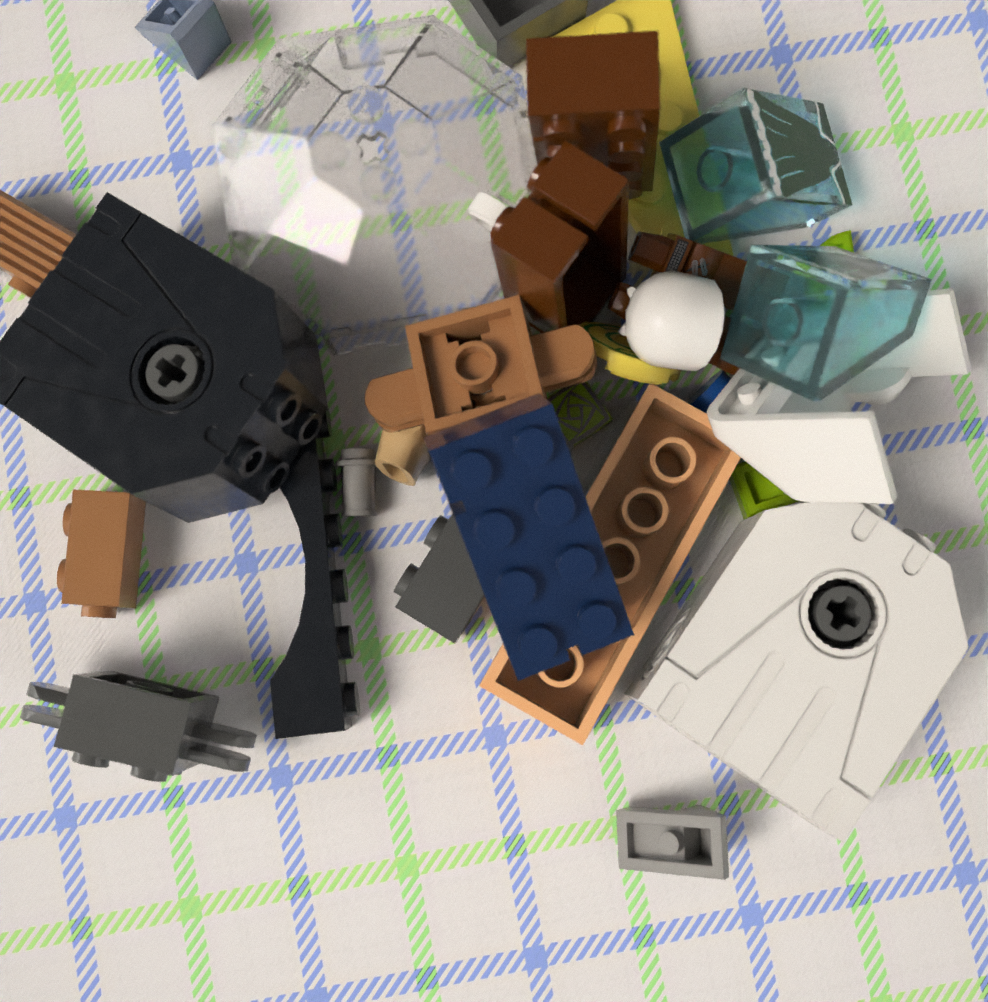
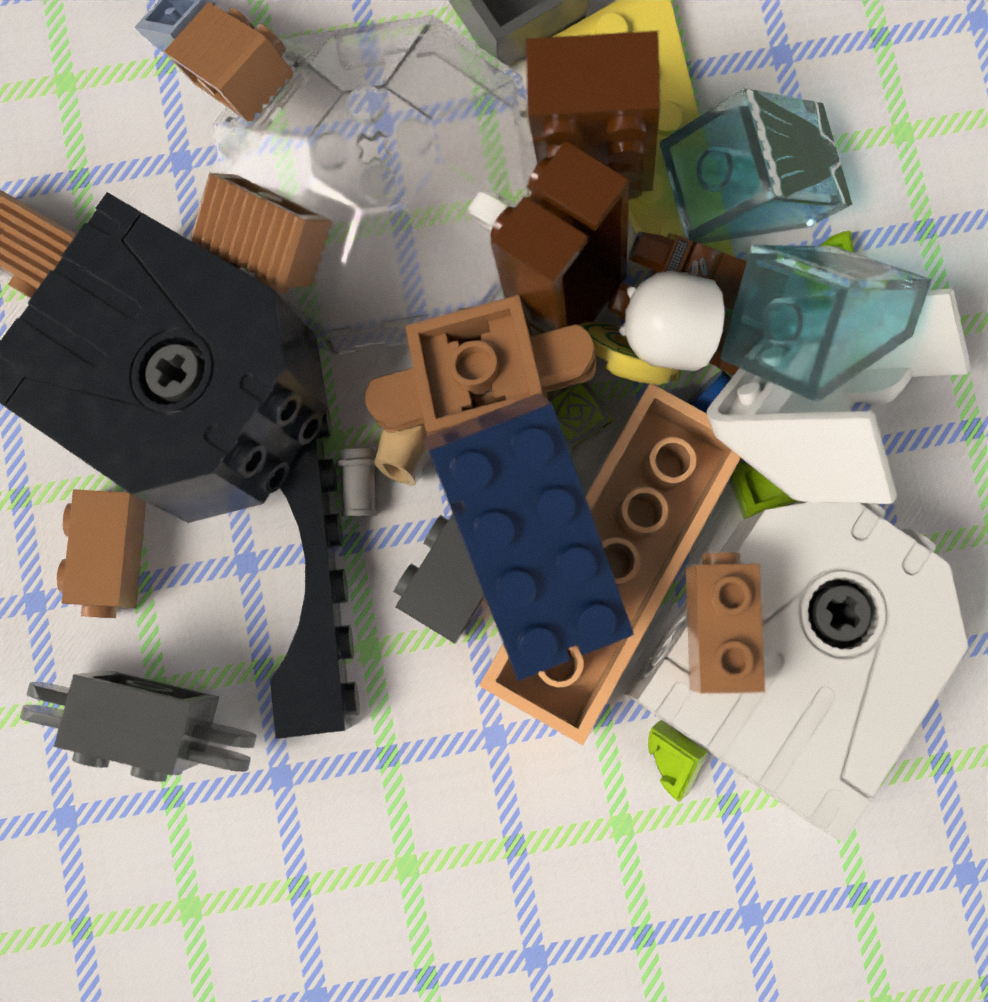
(231, 59): none -> medium nougat brick
(260, 231): none -> medium nougat brick
(673, 841): light grey slope -> none
(676, 759): none -> lime tile
(725, 625): none -> medium nougat brick

